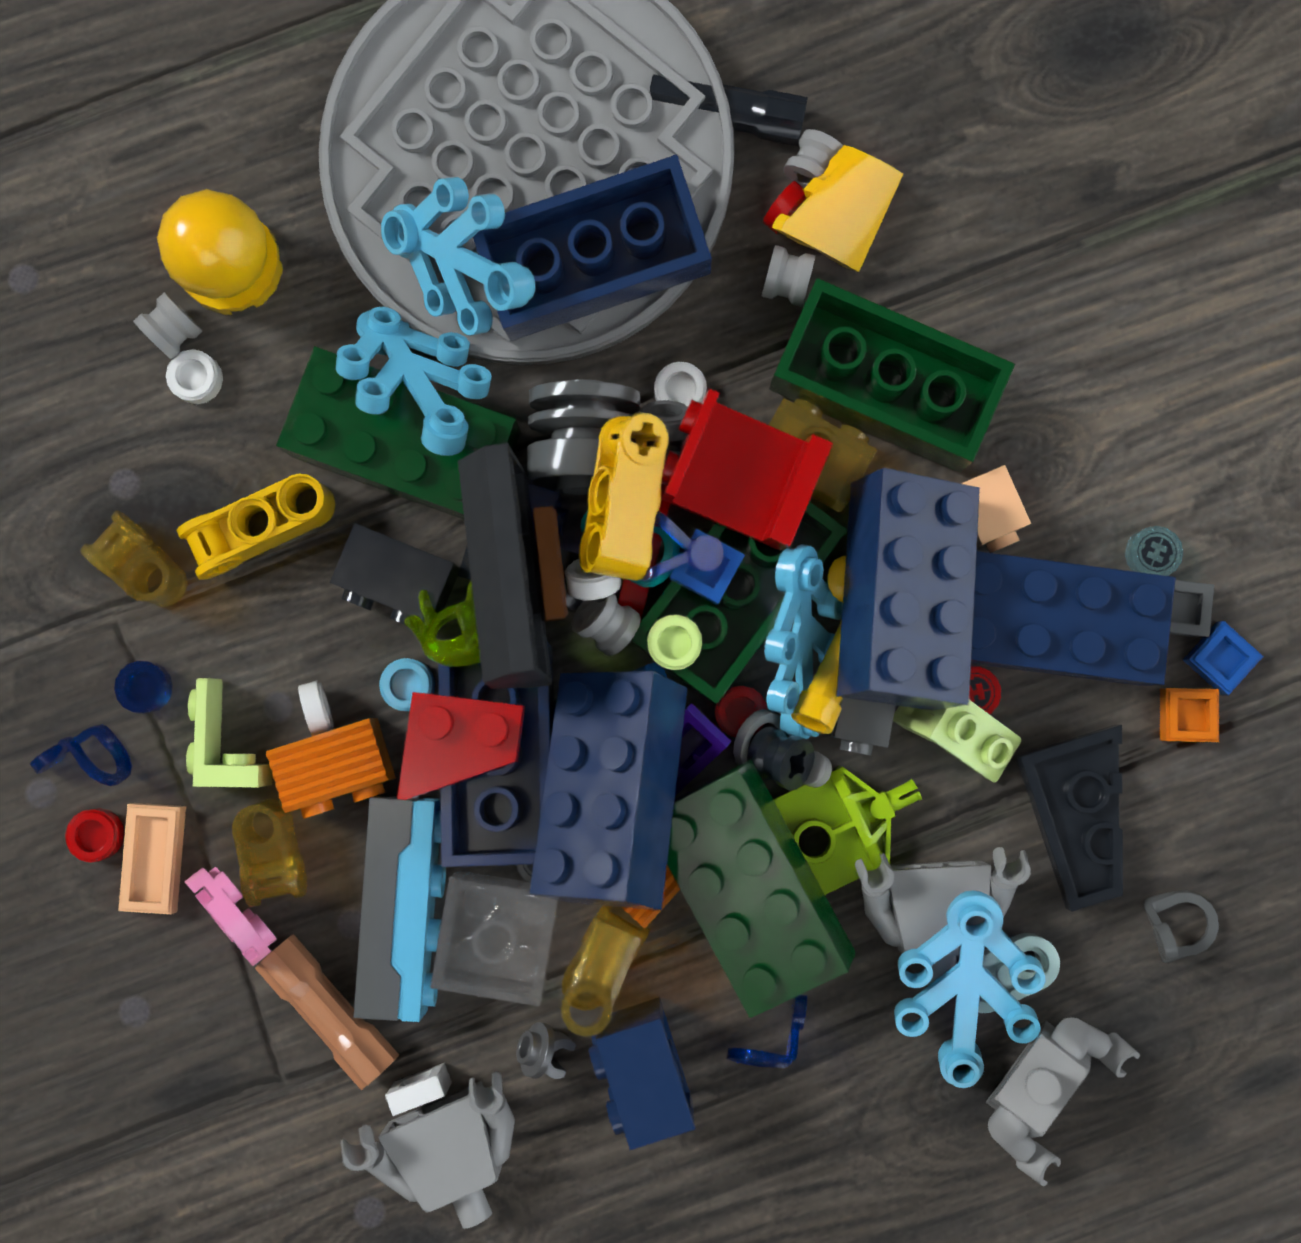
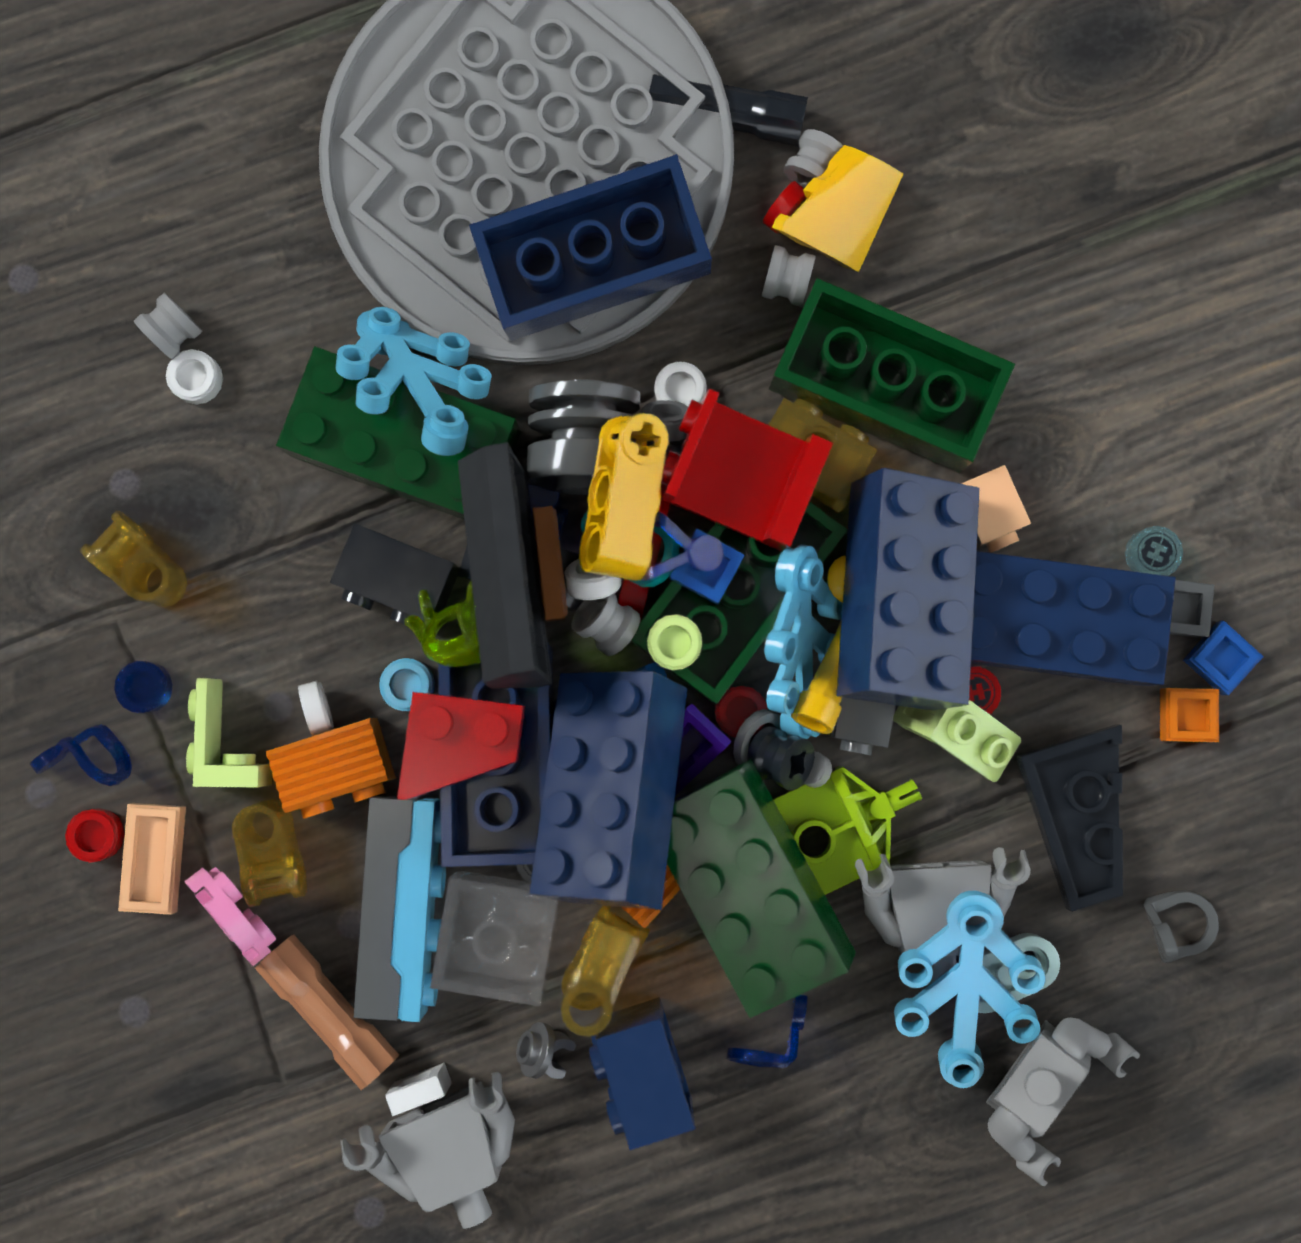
(219, 251): yellow tile -> none
(223, 537): yellow piece -> none
(408, 234): medium azure plant -> none

